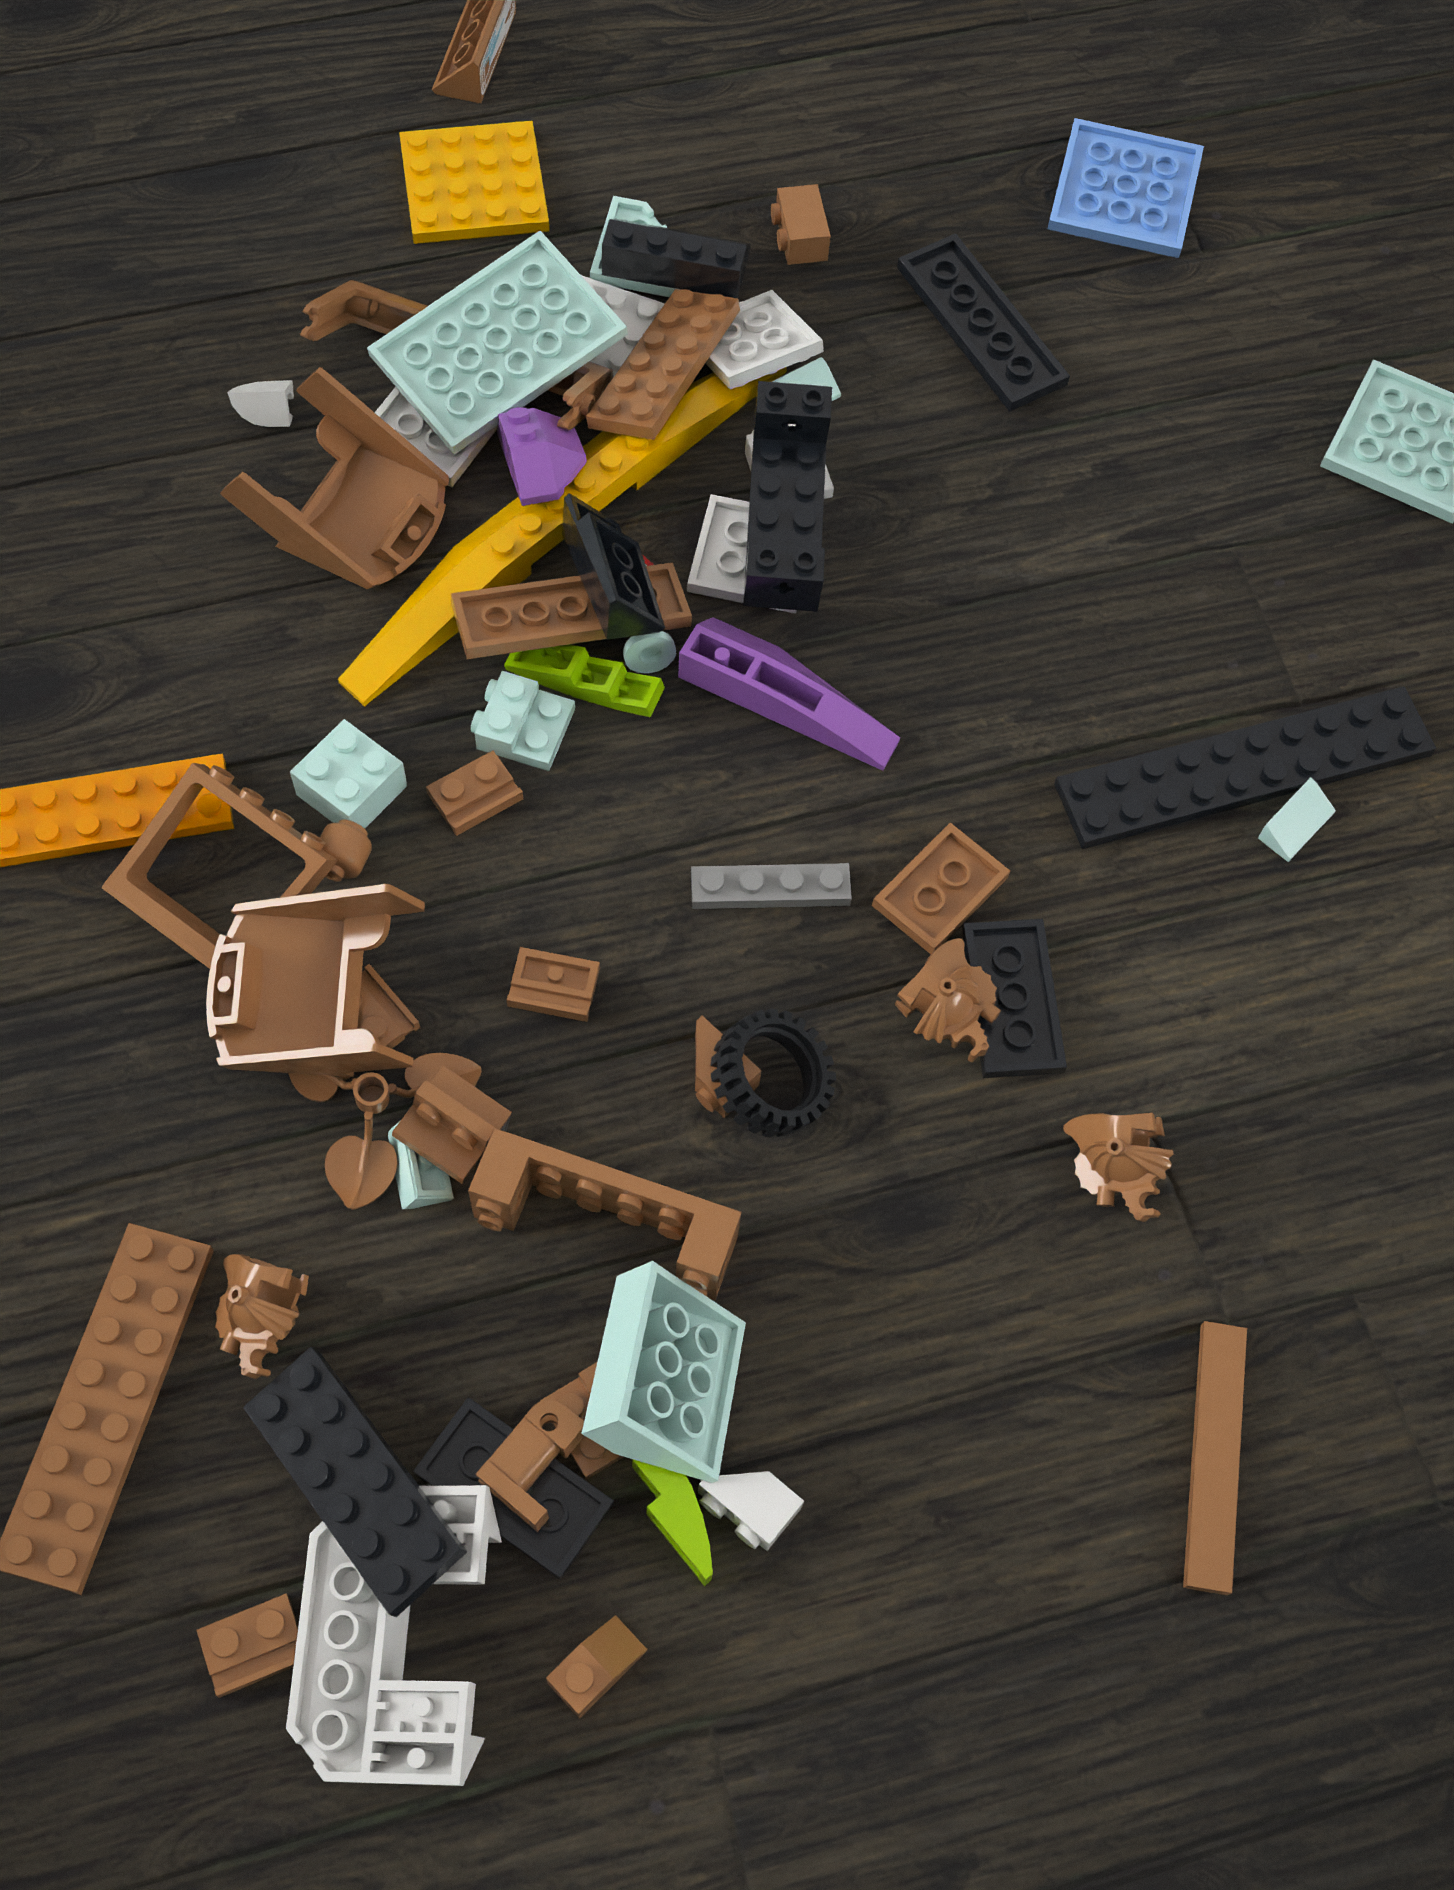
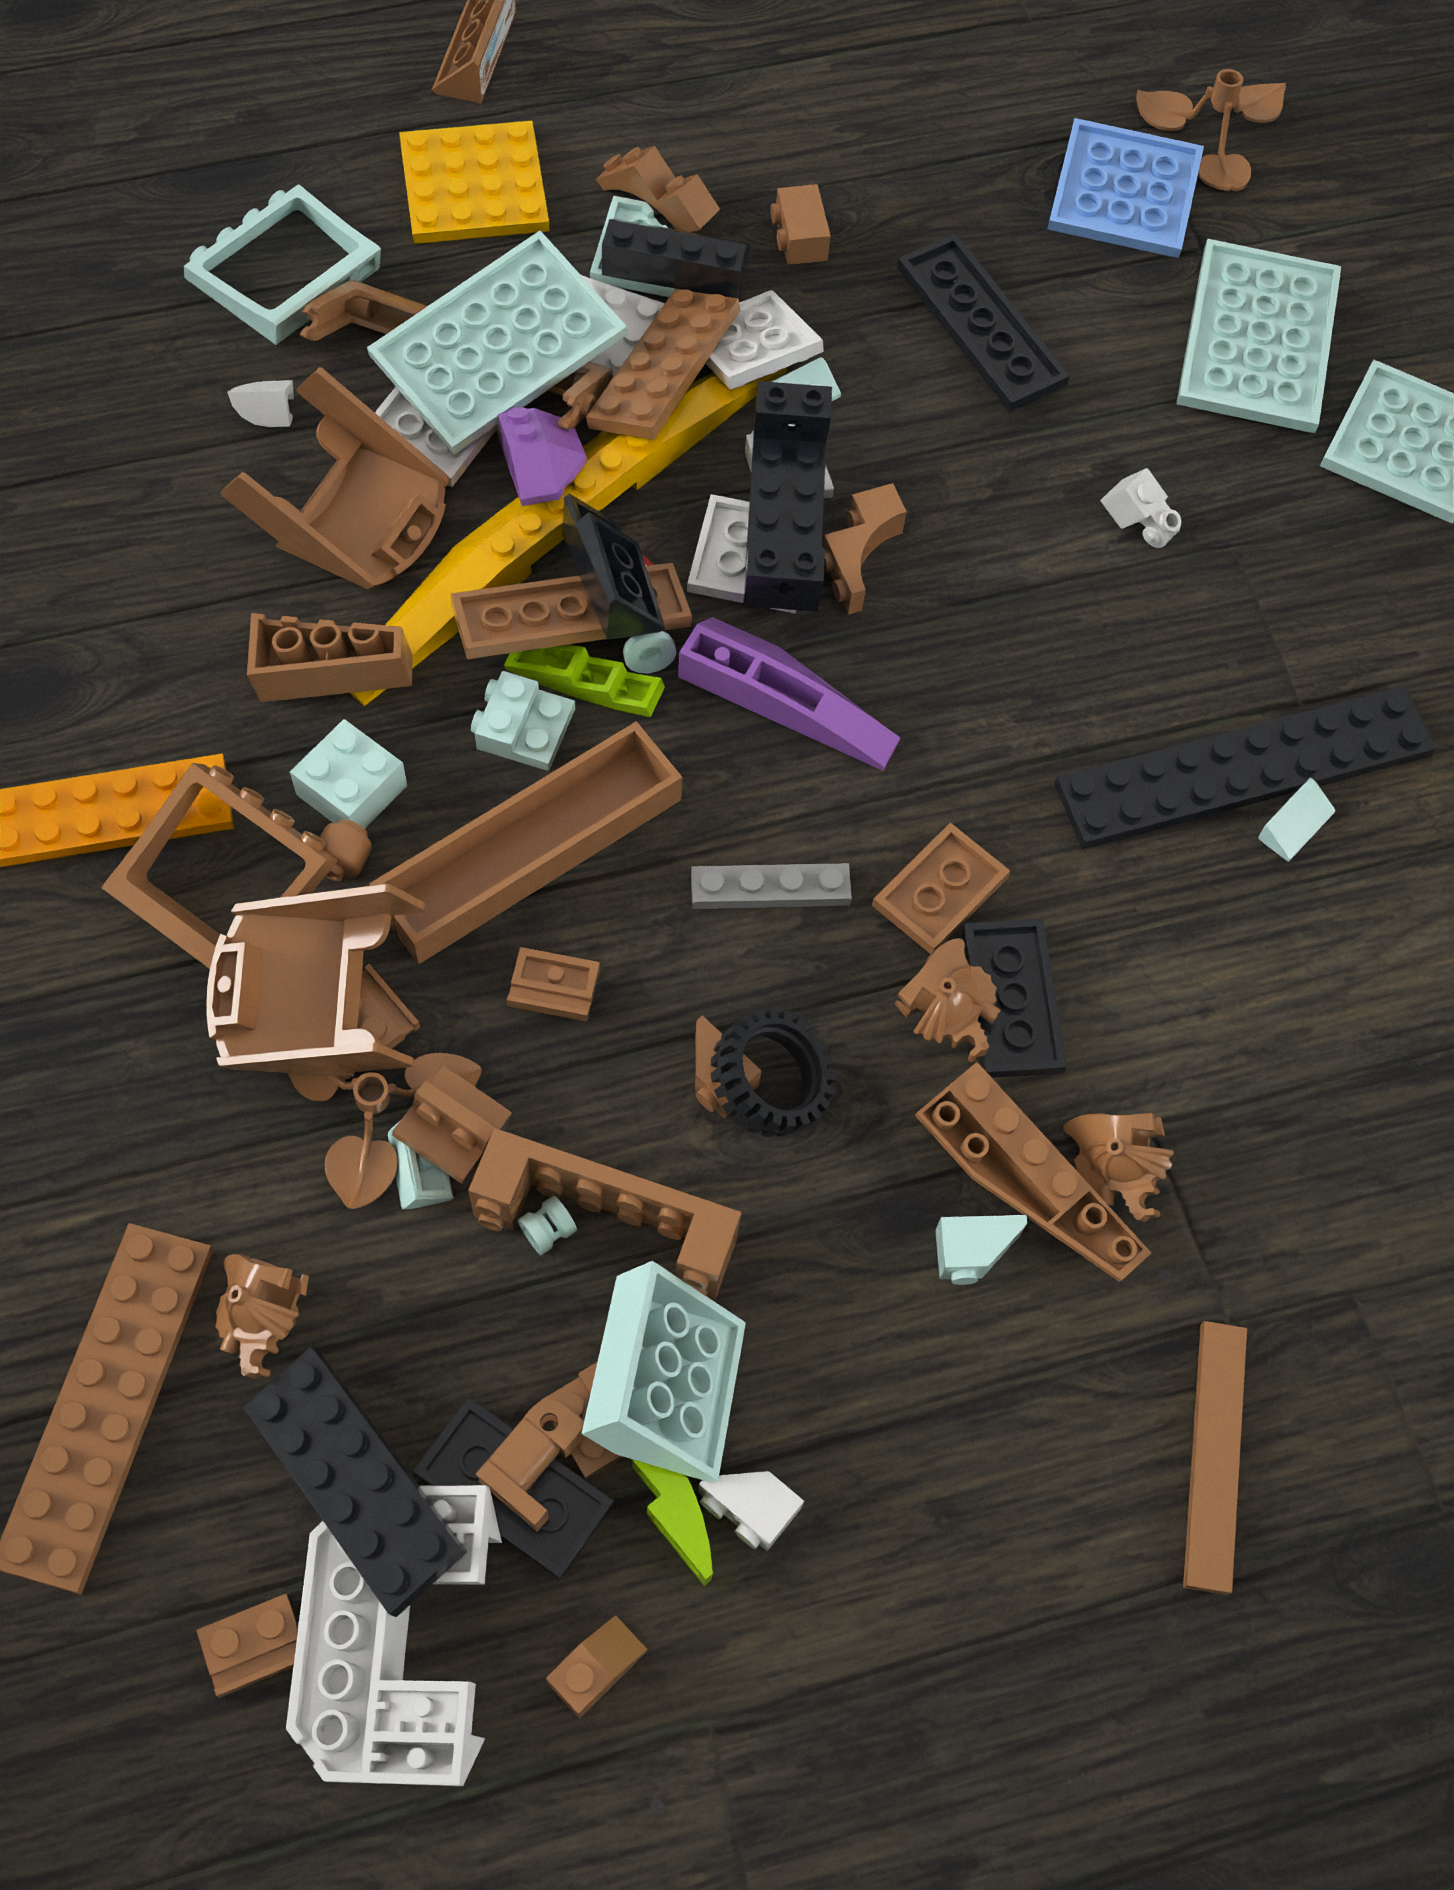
(289, 316): none -> light aqua windscreen
(324, 659): none -> medium nougat wedge
(474, 792): medium nougat plate -> none
(532, 839): none -> medium nougat piece
(540, 1226): none -> light aqua wheel
(645, 174): none -> medium nougat arch
(872, 519): none -> medium nougat arch
(974, 1244): none -> light aqua slope
(1025, 1170): none -> medium nougat wedge
(1143, 501): none -> white brick
(1256, 102): none -> medium nougat plant
(1260, 336): none -> light aqua plate

